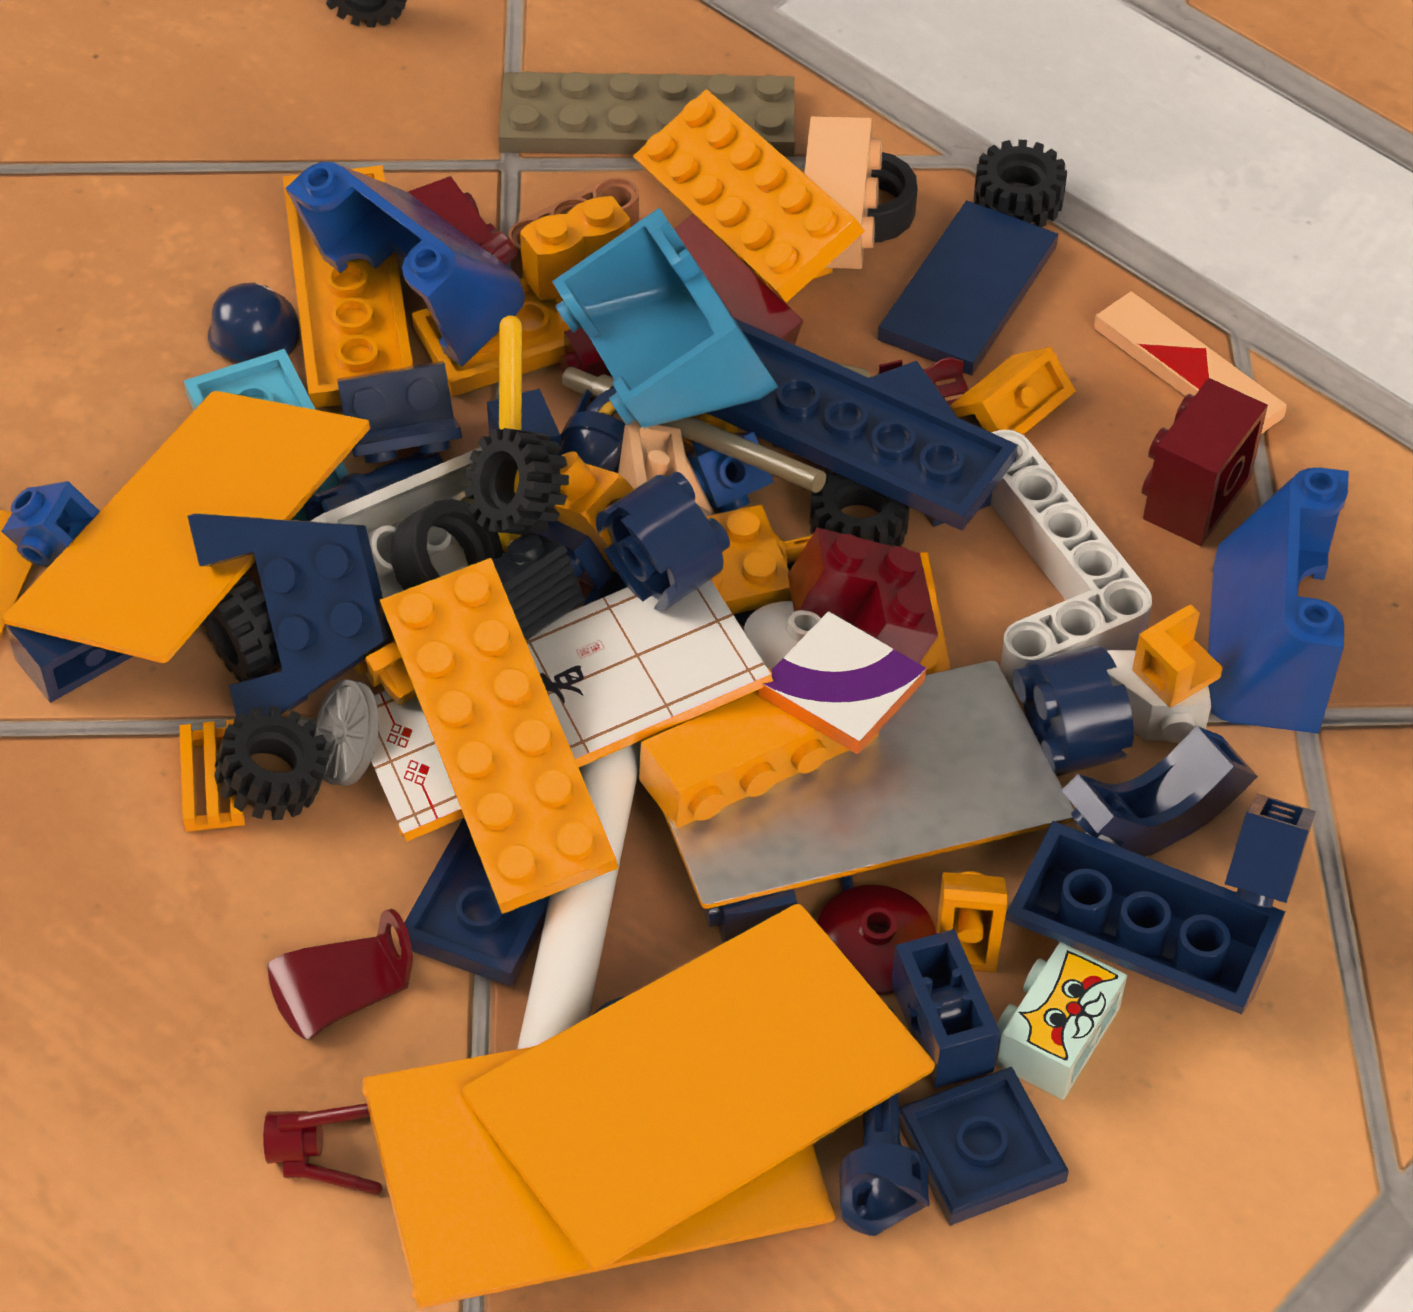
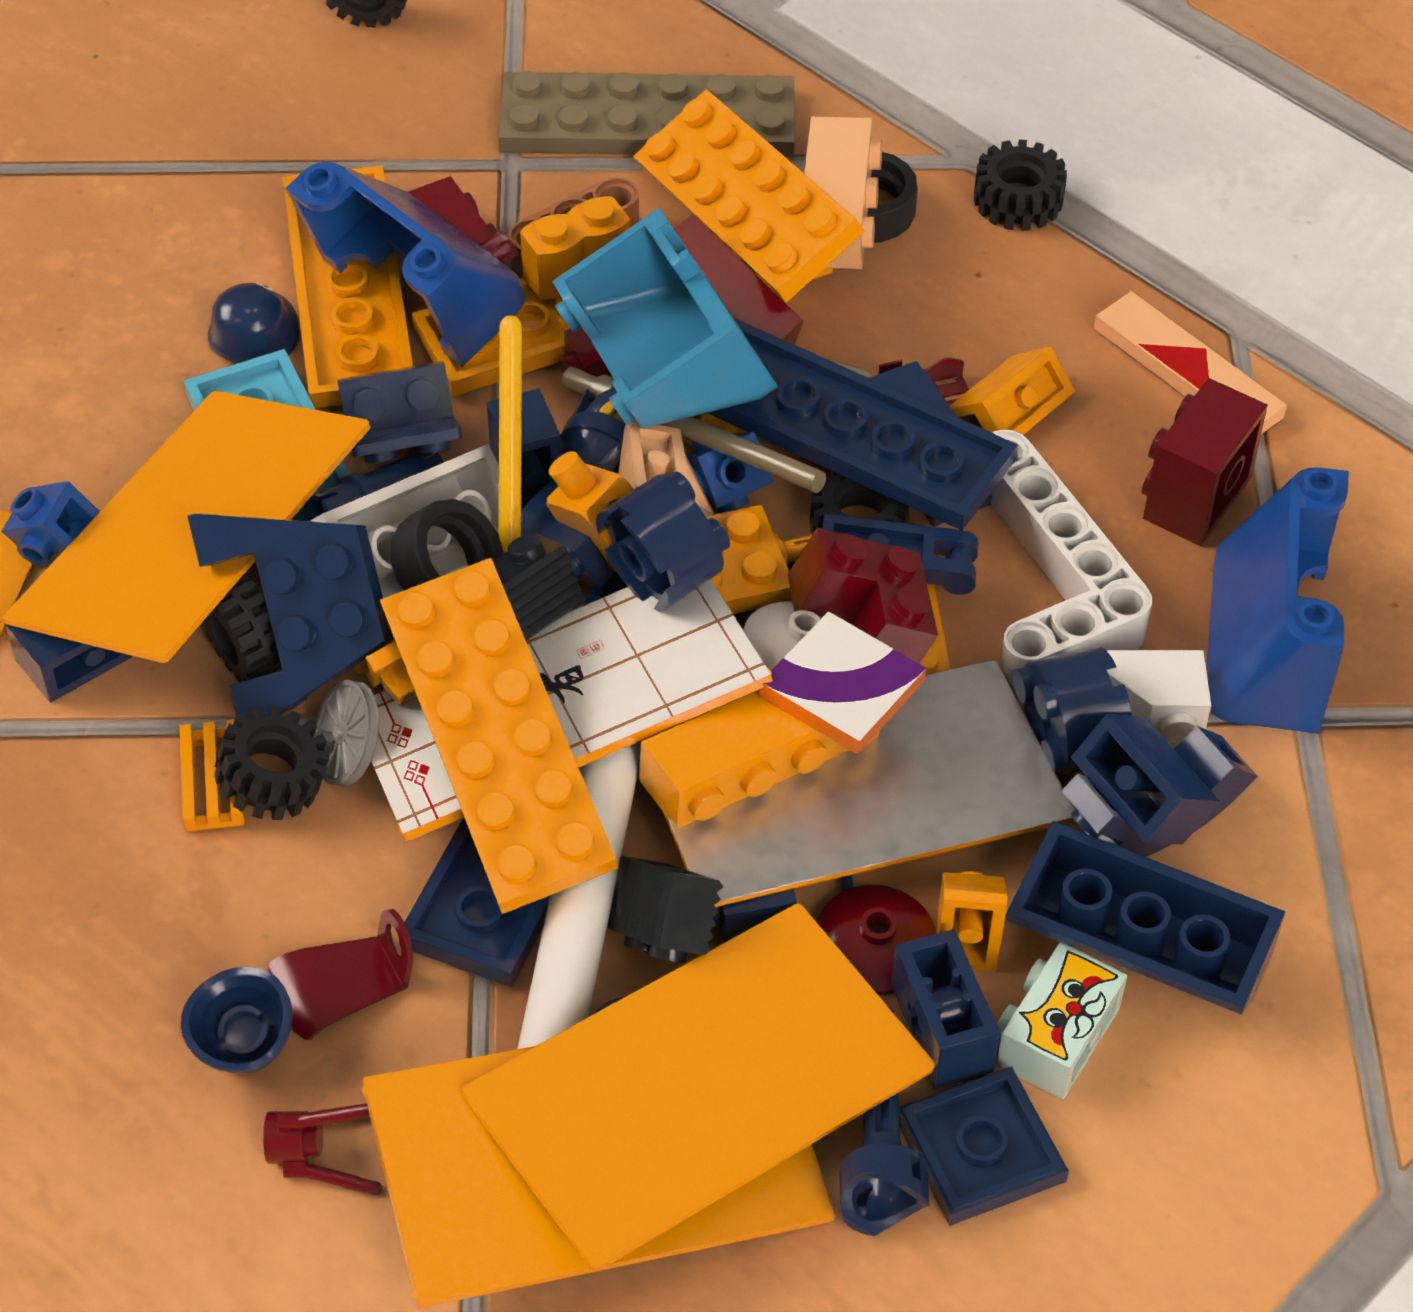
(238, 1020): none -> dark blue helmet
(537, 487): black tyre -> none
(663, 908): none -> black brick
(959, 547): none -> dark blue plate
(968, 286): dark blue tile -> none
(1145, 779): none -> dark blue brick
(1172, 660): light orange panel -> none
(1269, 850): dark blue brick -> none

